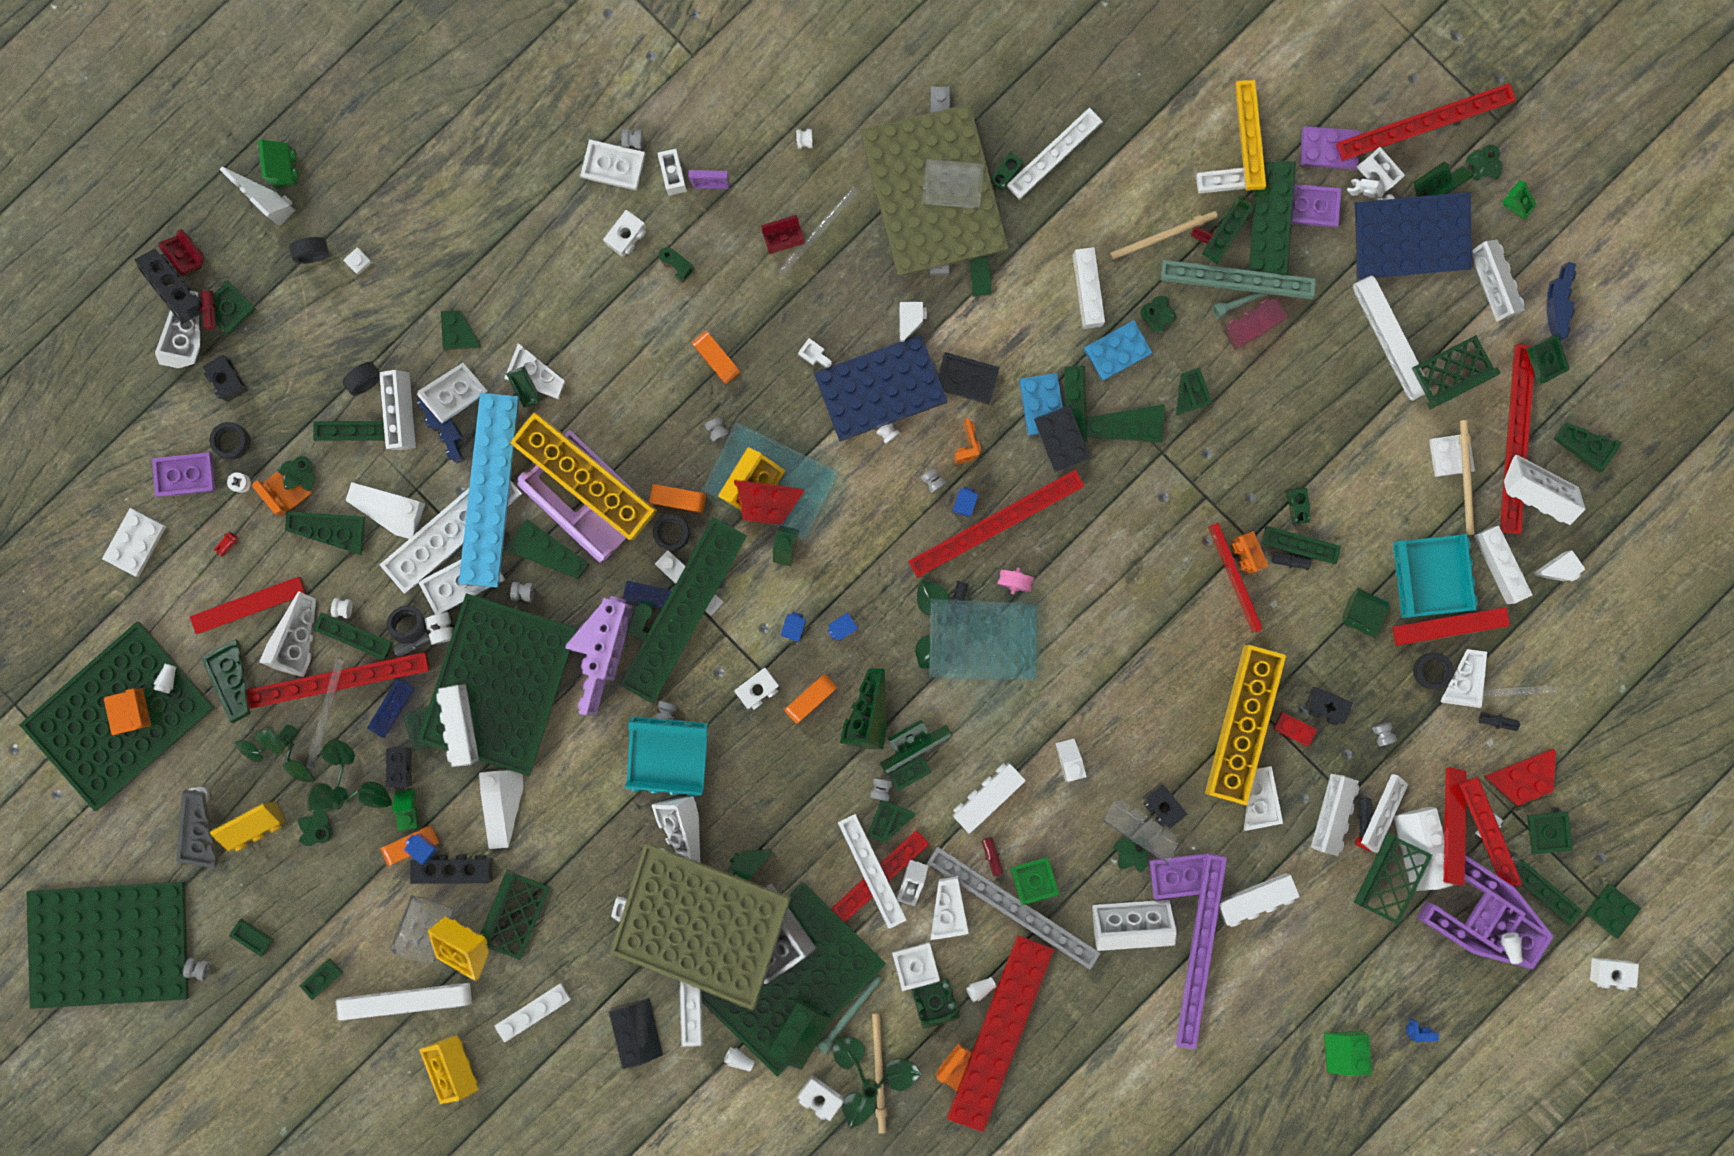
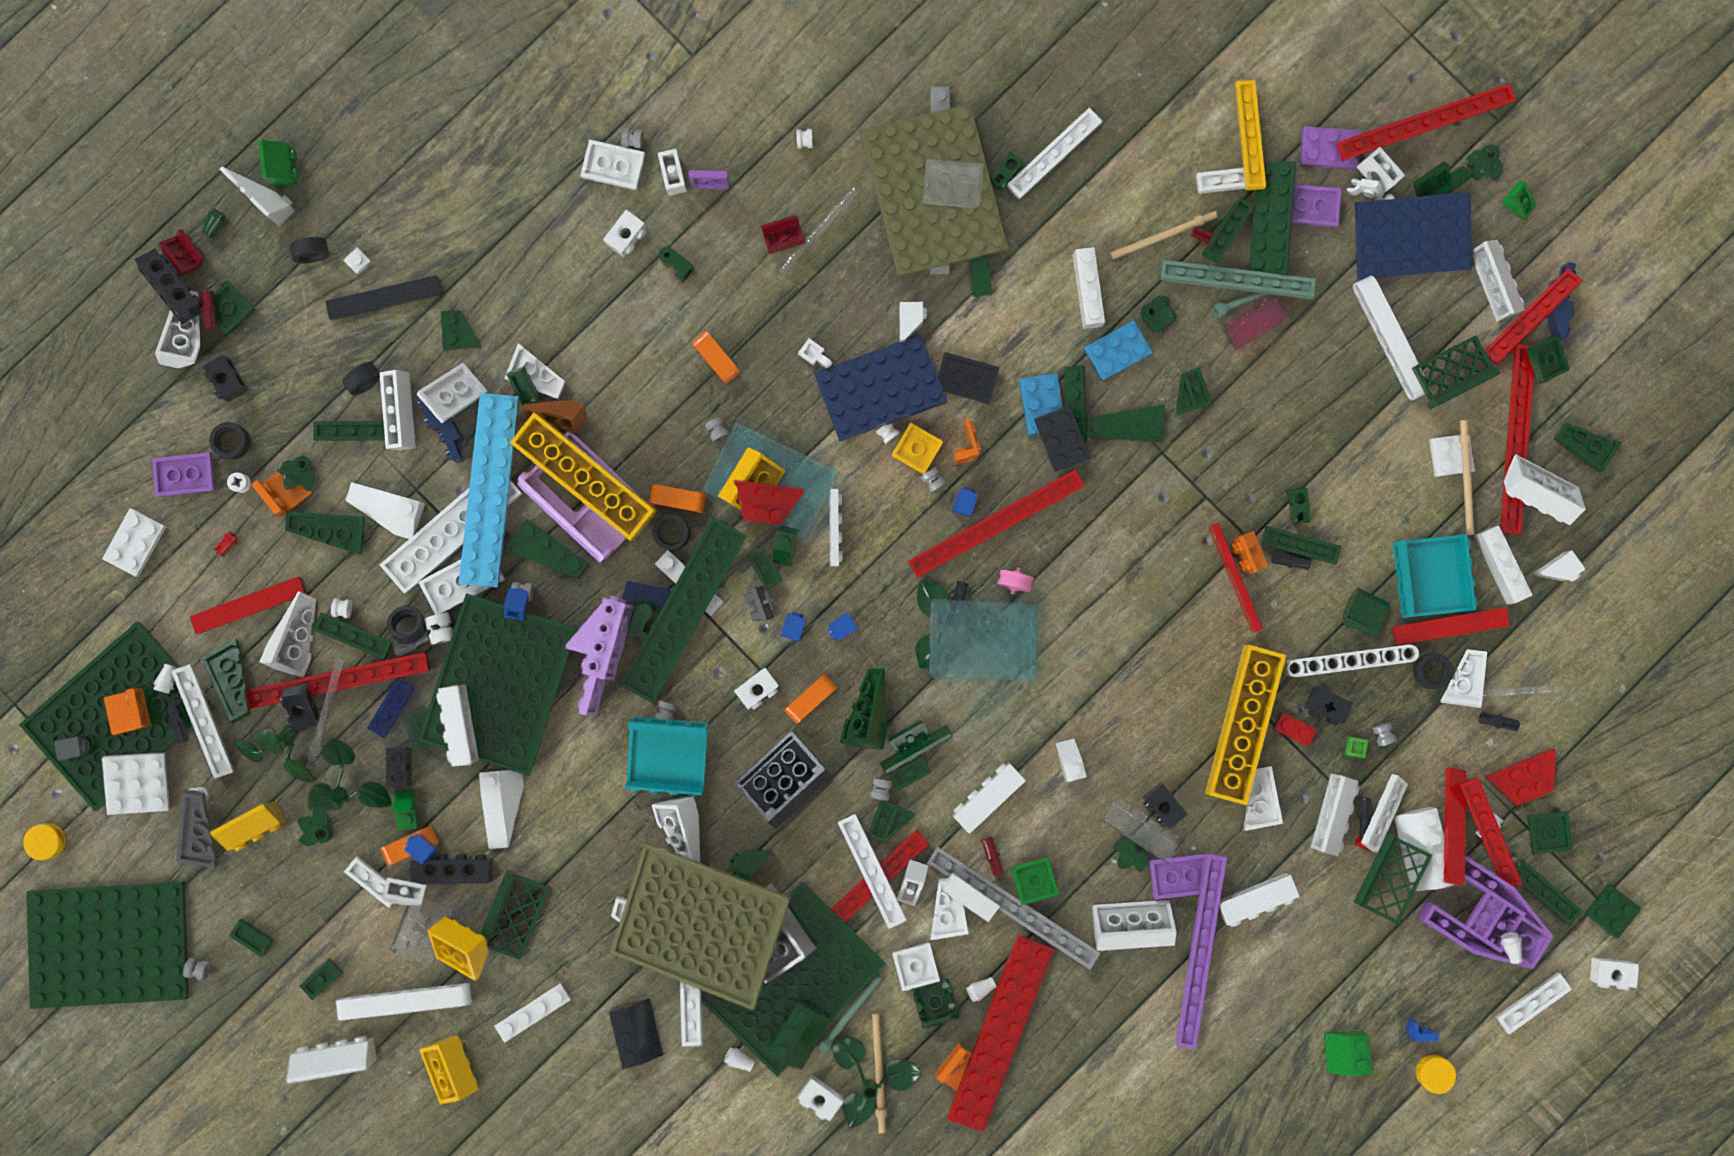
(44, 841): none -> yellow head
(72, 748): none -> dark grey brick
(136, 783): none -> white plate
(177, 723): none -> black axle
(202, 720): none -> white plate
(213, 222): none -> dark green cone
(300, 696): none -> black brick
(331, 1059): none -> white slope
(367, 878): none -> white tile
(383, 297): none -> black tile
(403, 892): none -> white slope
(516, 603): none -> blue brick
(561, 414): none -> dark orange slope
(763, 603): none -> dark grey hips
(765, 568): none -> dark green plate
(783, 780): none -> black slope
(834, 519): none -> white plate
(917, 448): none -> yellow plate
(970, 897): none -> white tile
(1356, 747): none -> bright green tile
(1359, 660): none -> white beam
(1436, 1074): none -> yellow head
(1533, 316): none -> red tile
(1533, 1003): none -> white plate

